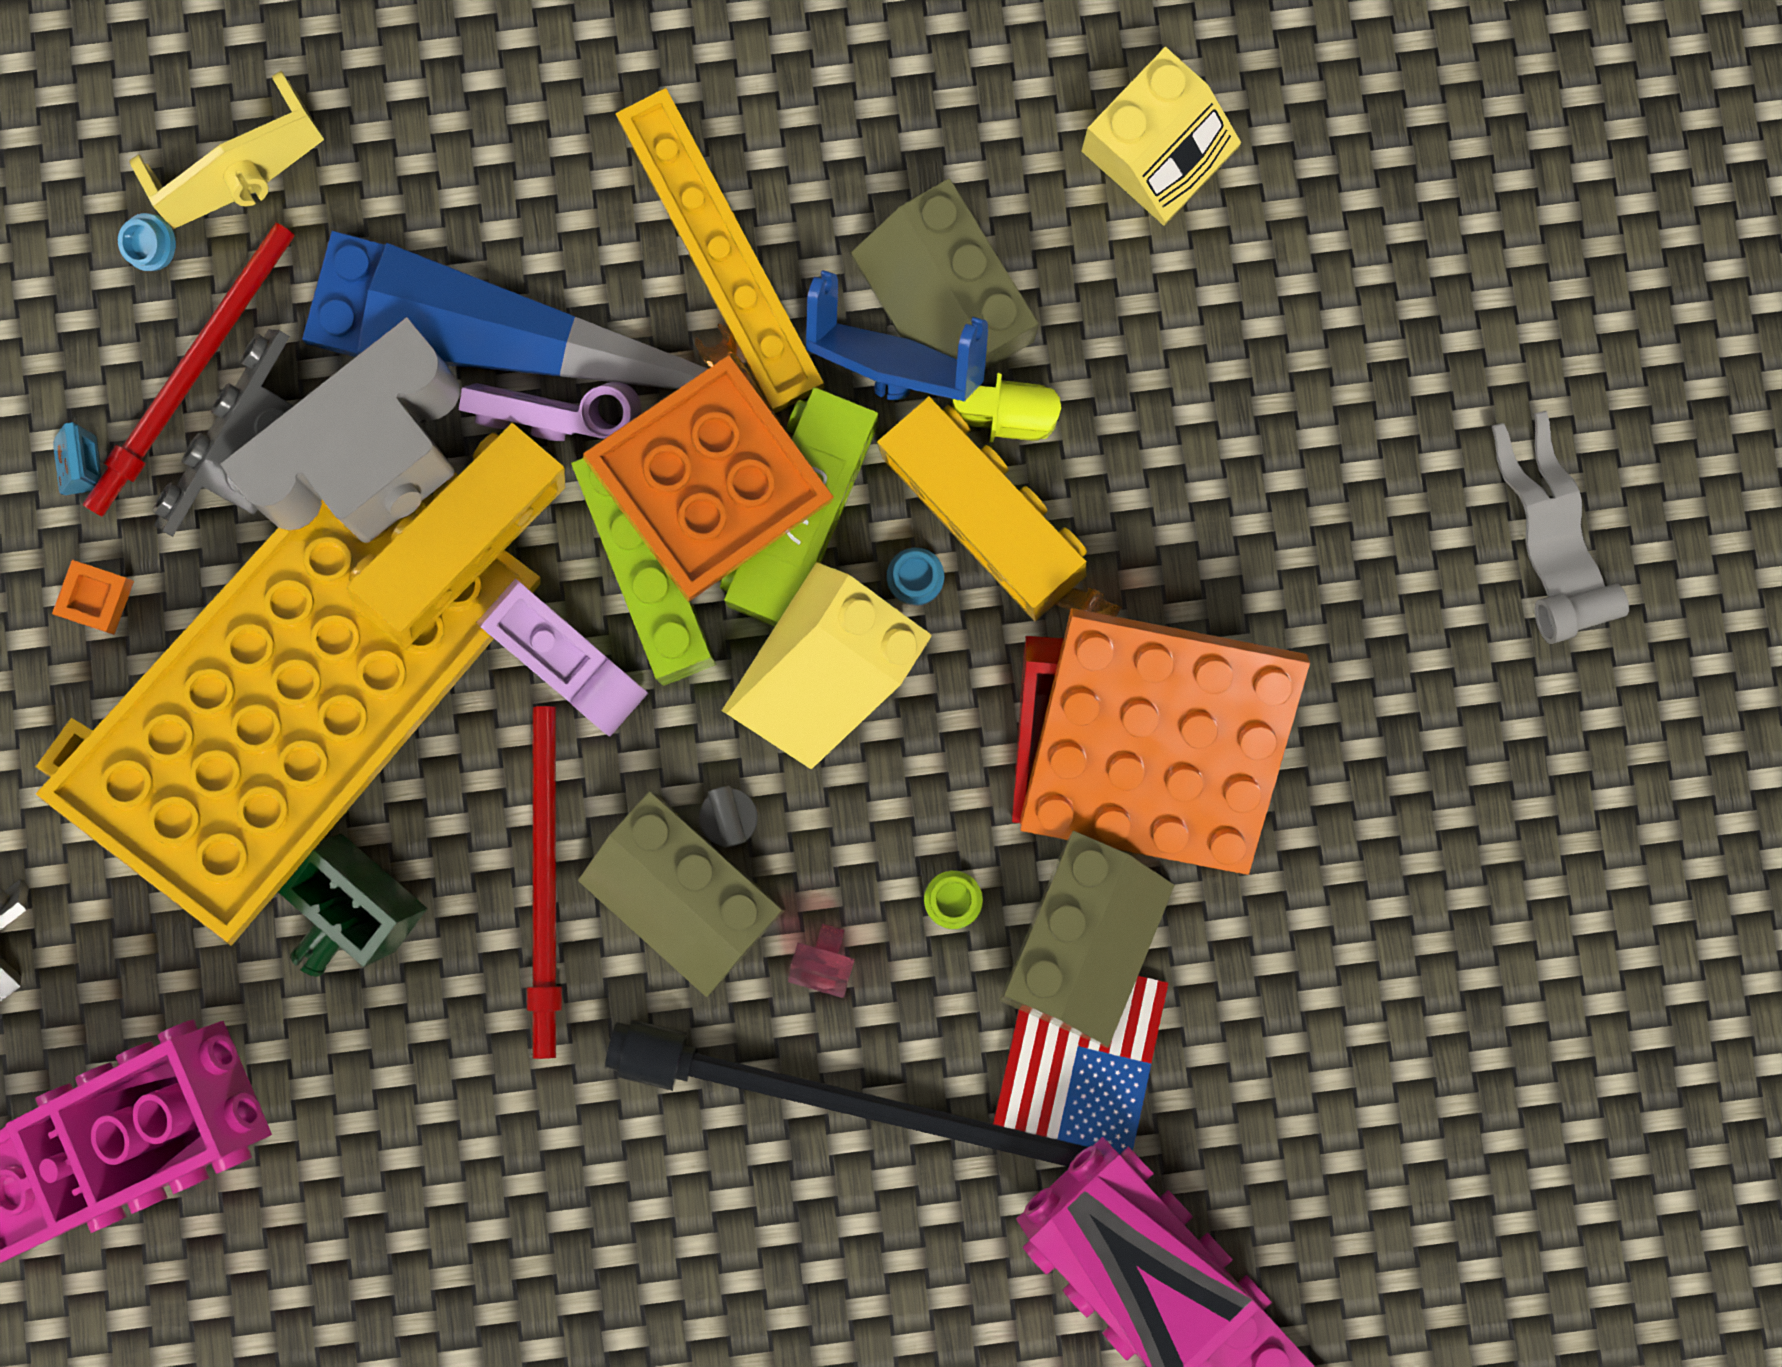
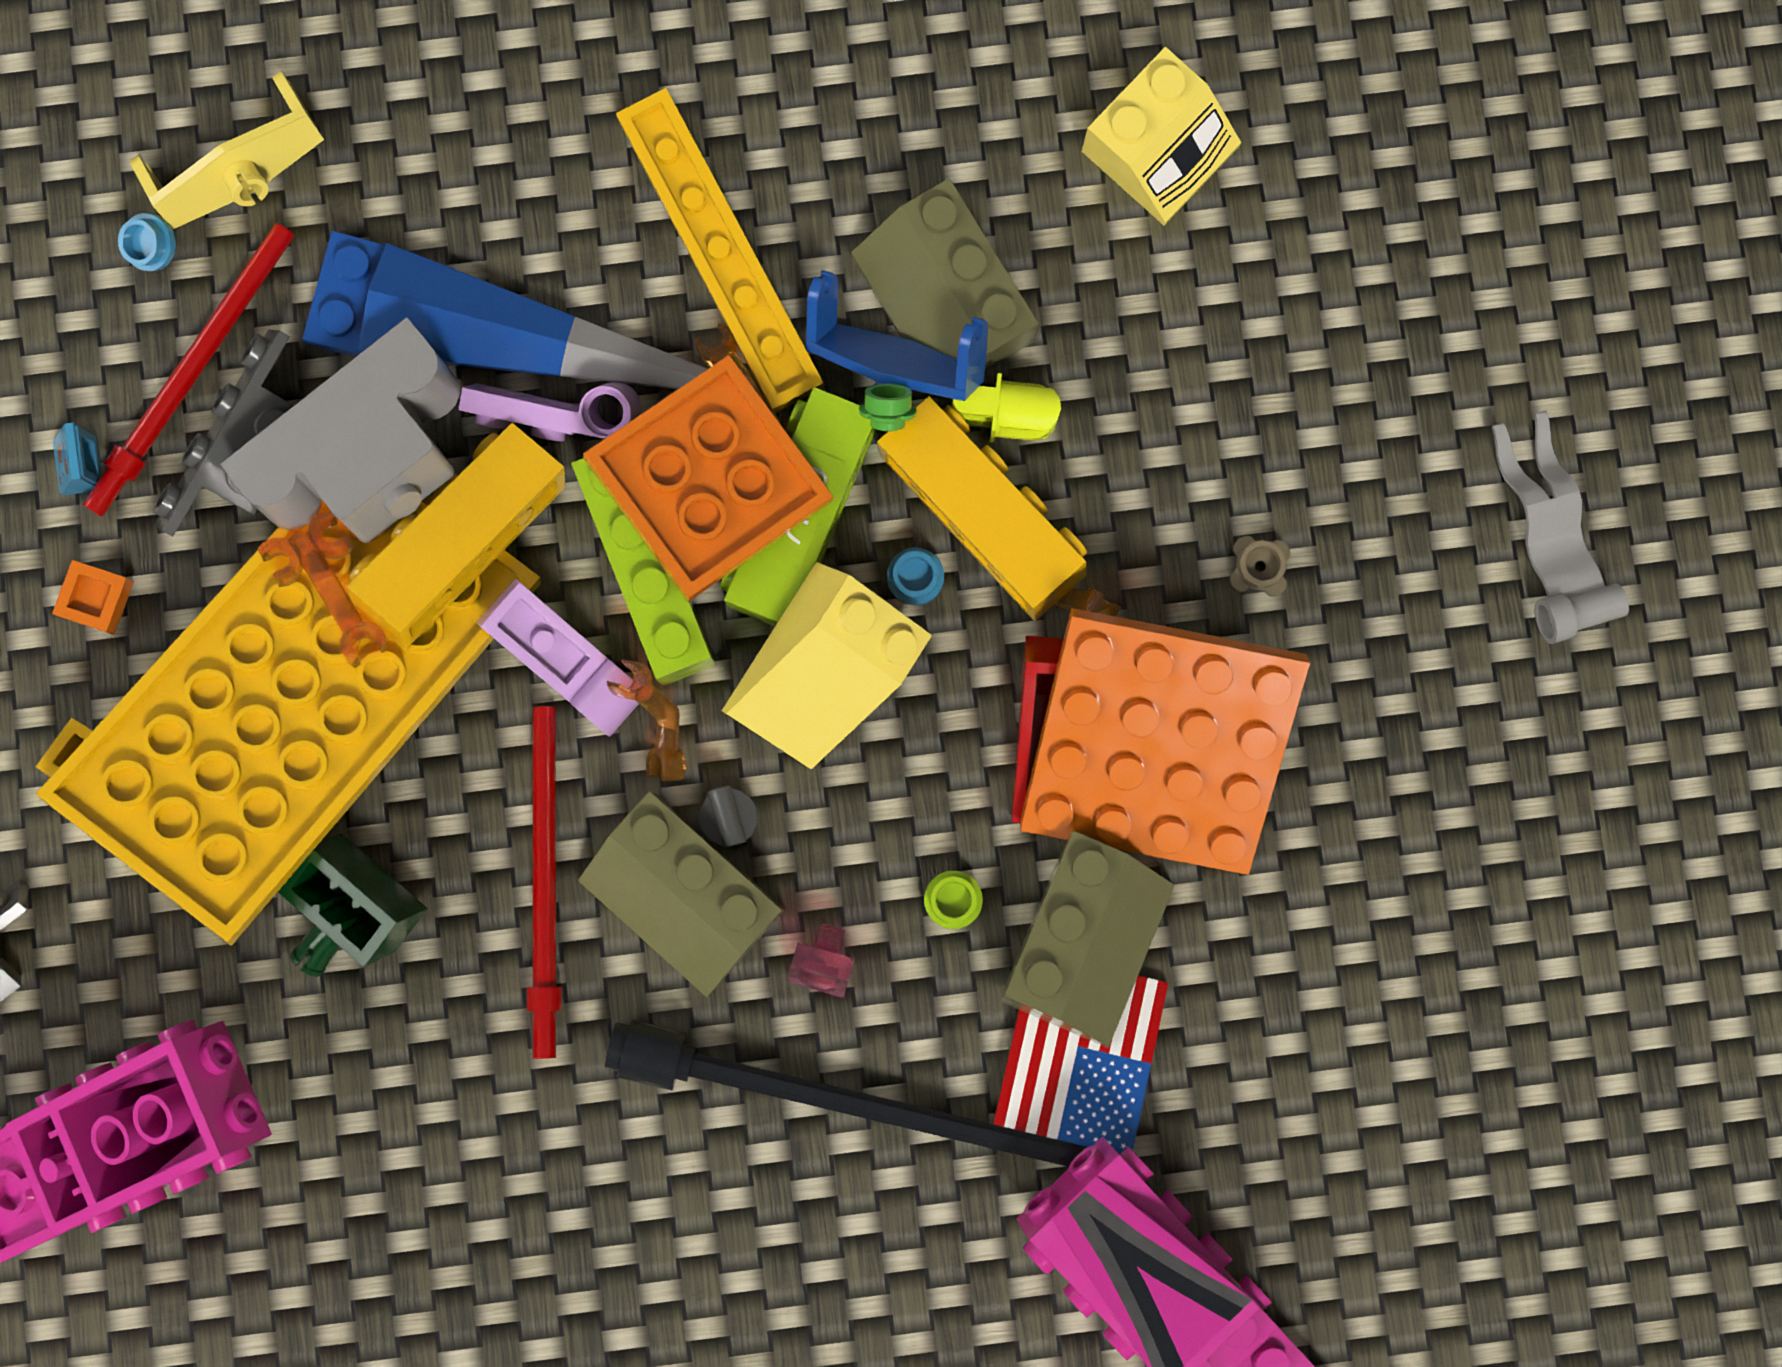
(309, 551): none -> clear orange bar
(666, 757): none -> clear orange arm
(888, 406): none -> bright green plate
(1274, 557): none -> dark tan plate

